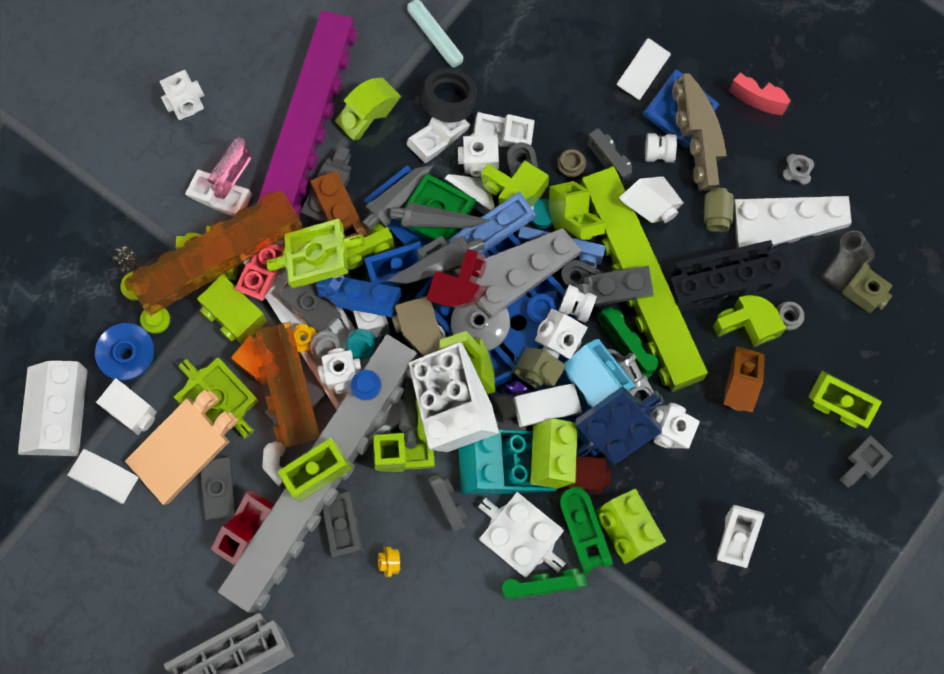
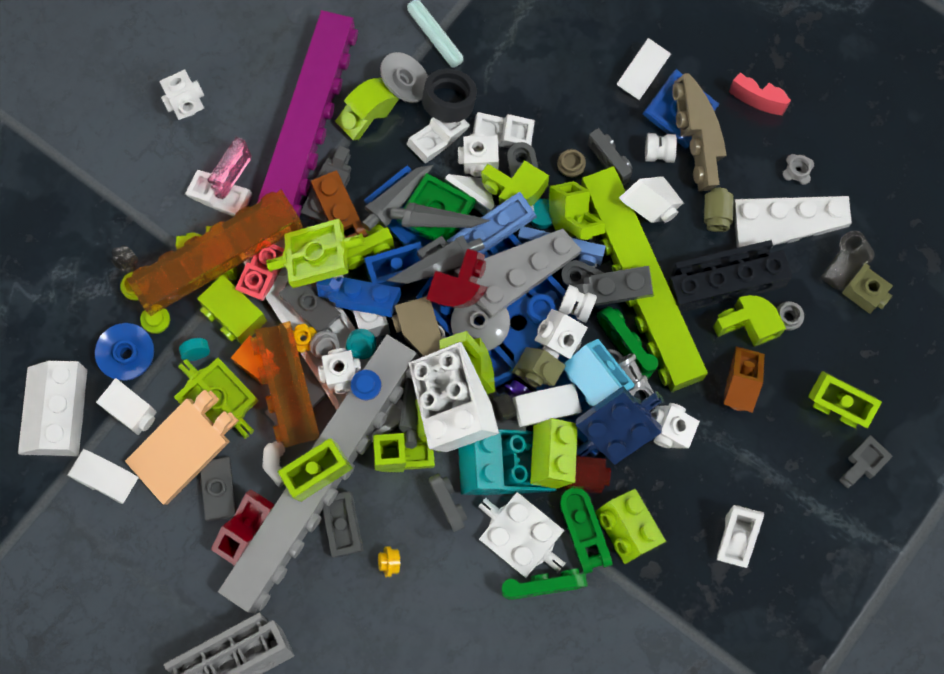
(194, 349): none -> teal tile
(403, 76): none -> light grey dish

